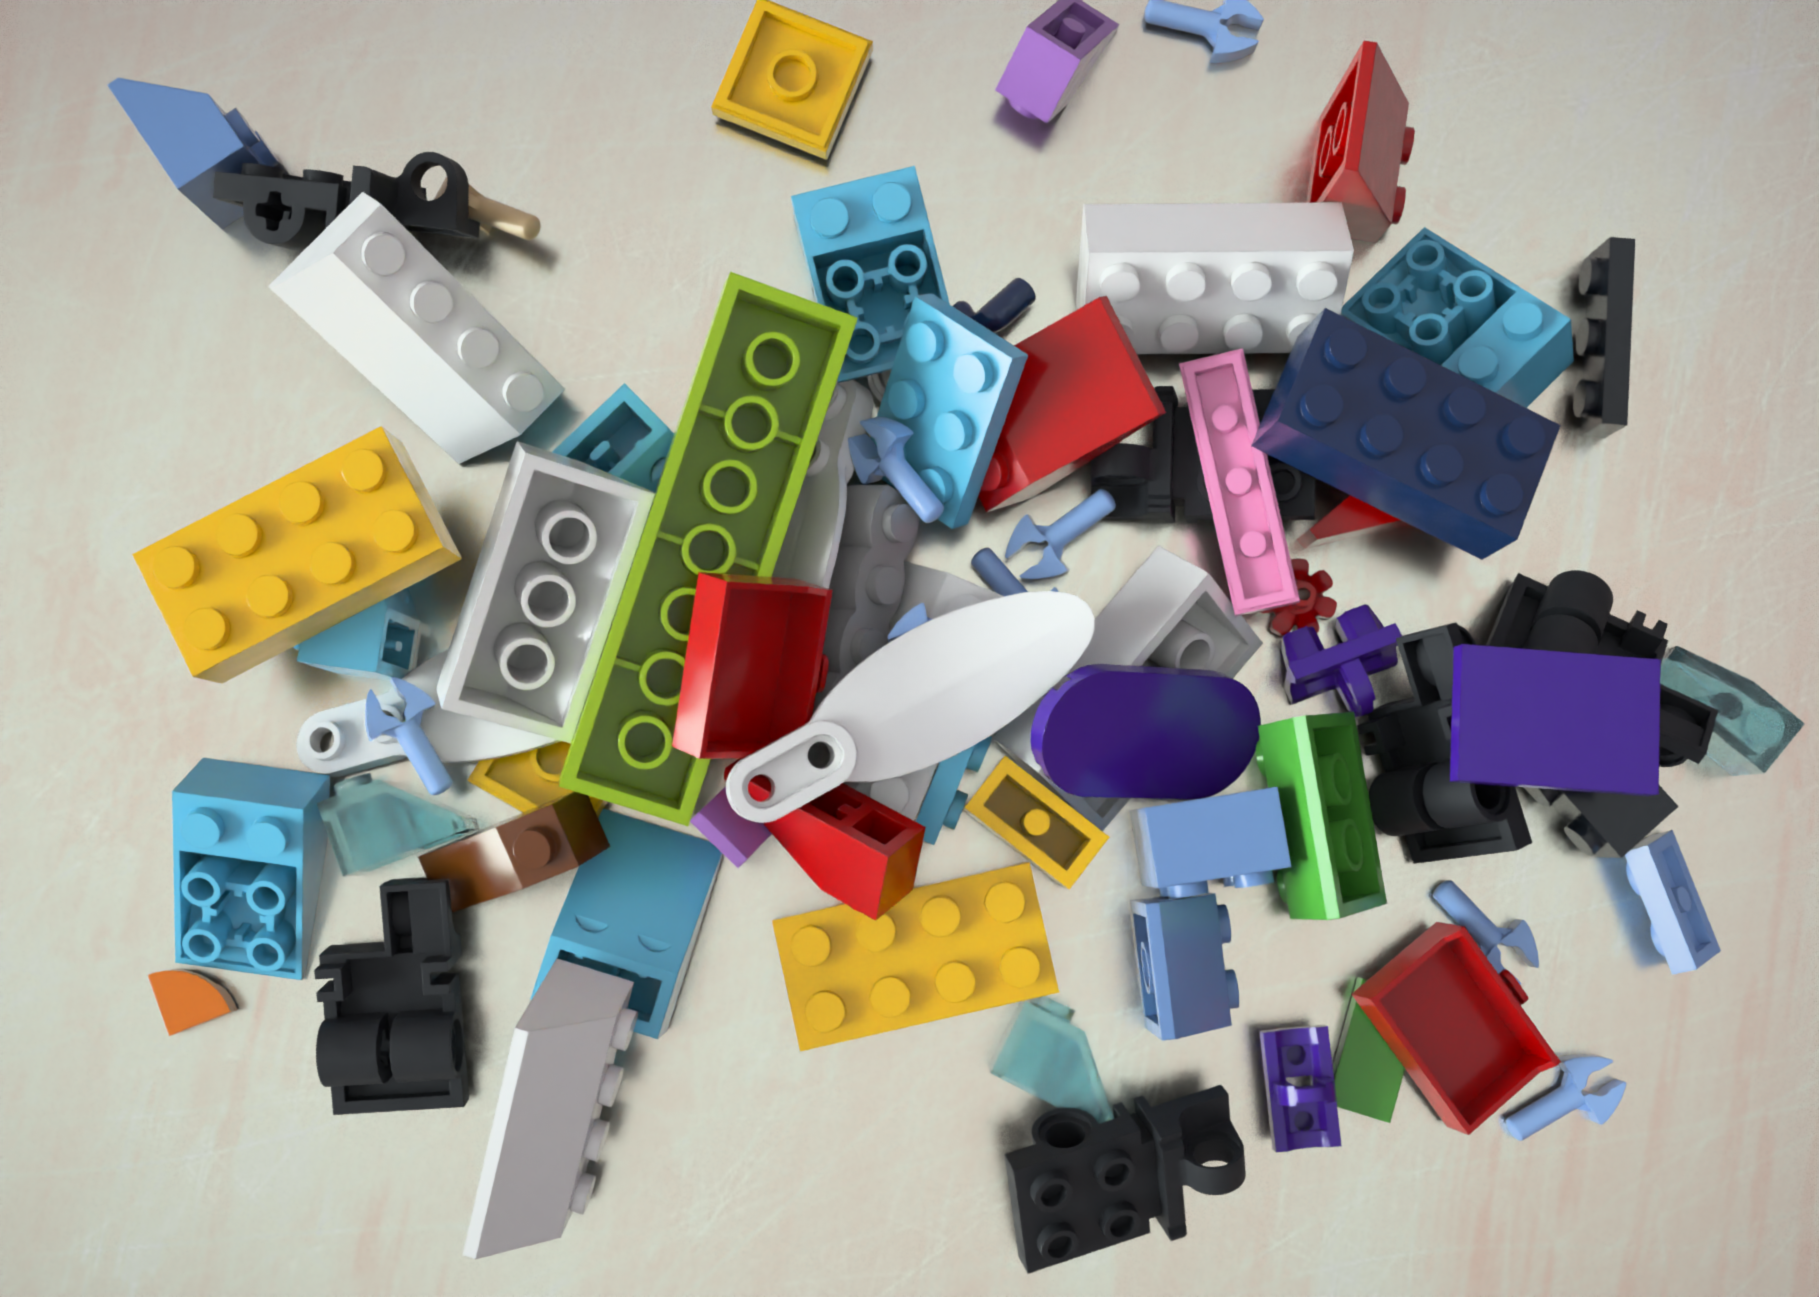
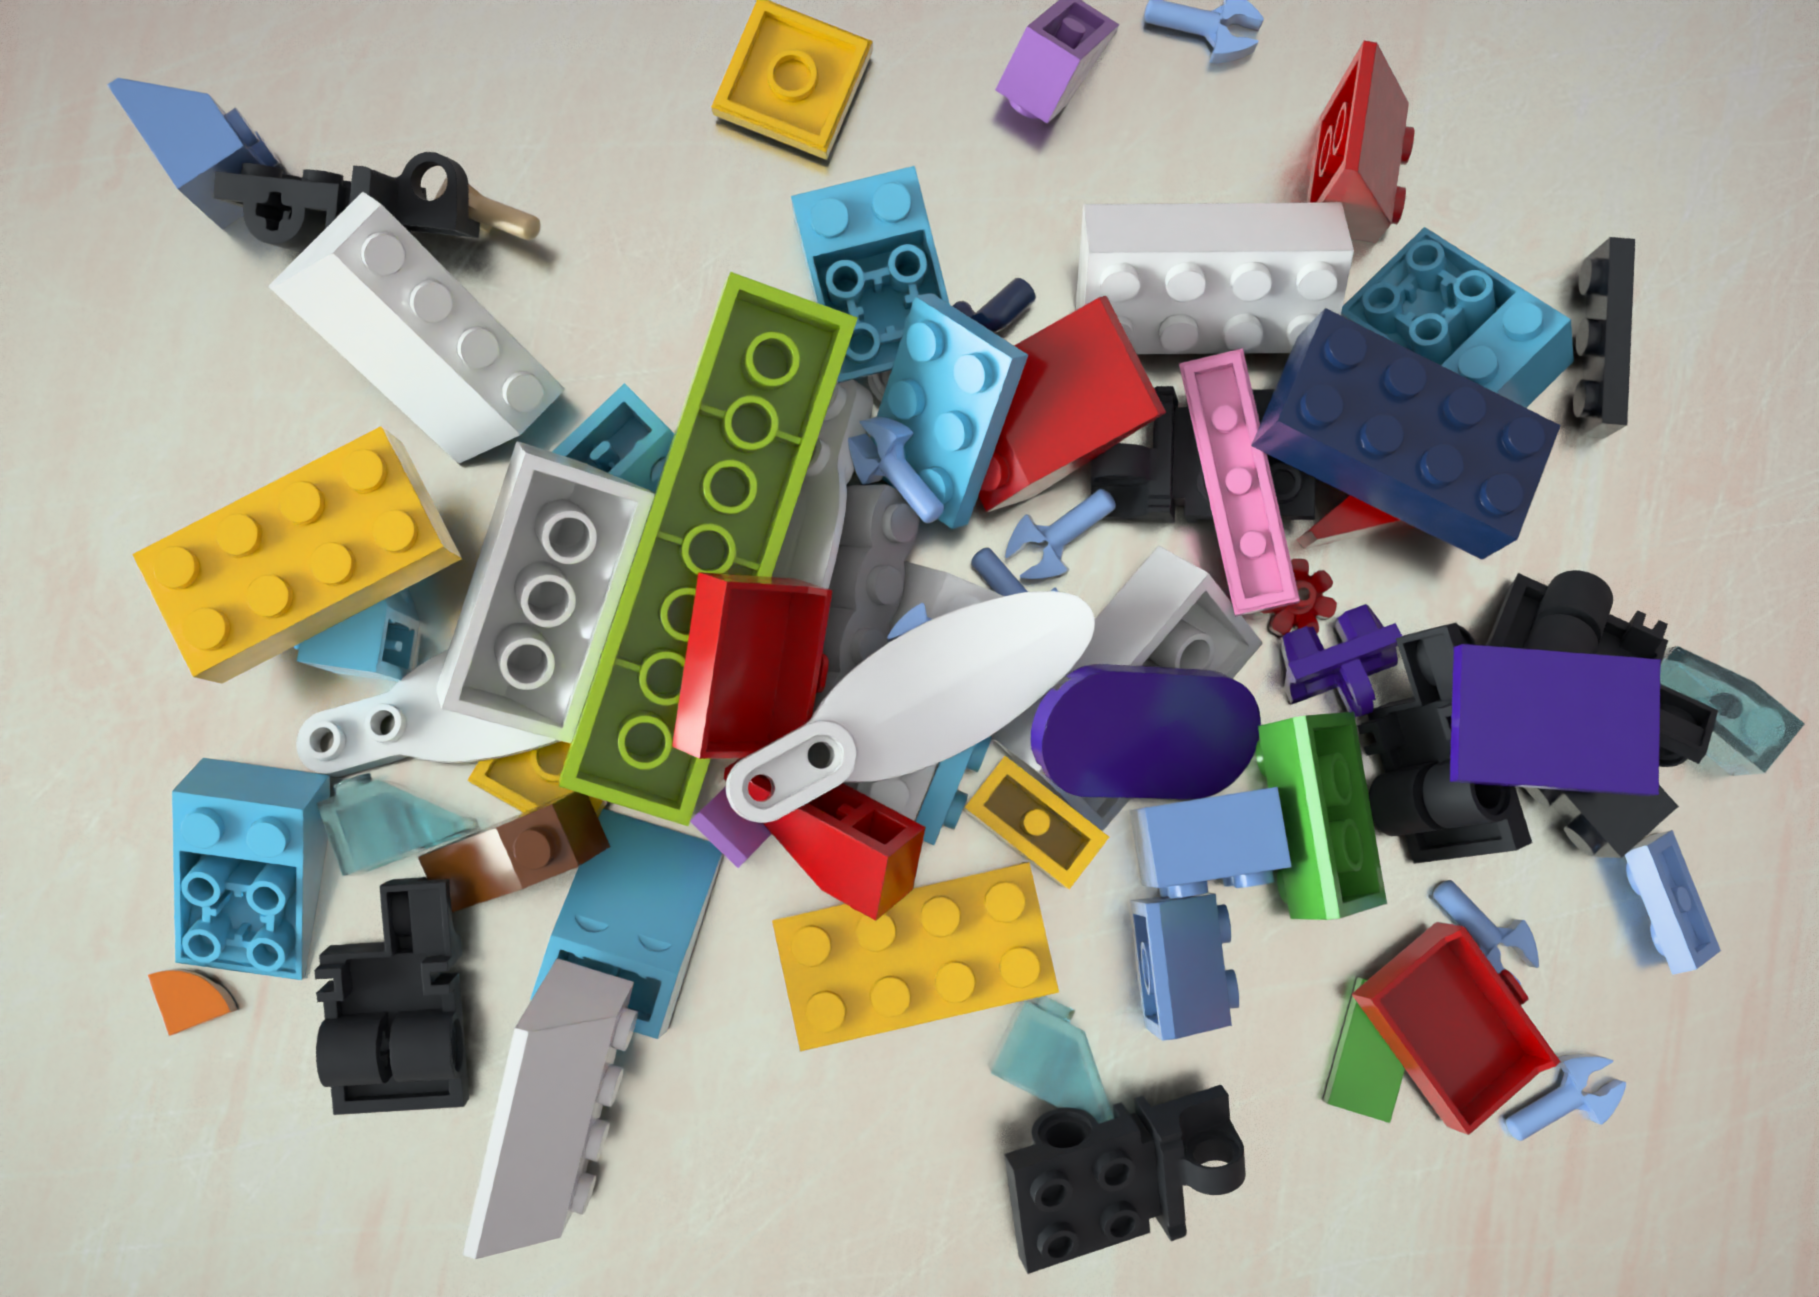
(409, 733): light blue bar -> none
(1300, 1114): dark purple hips -> none

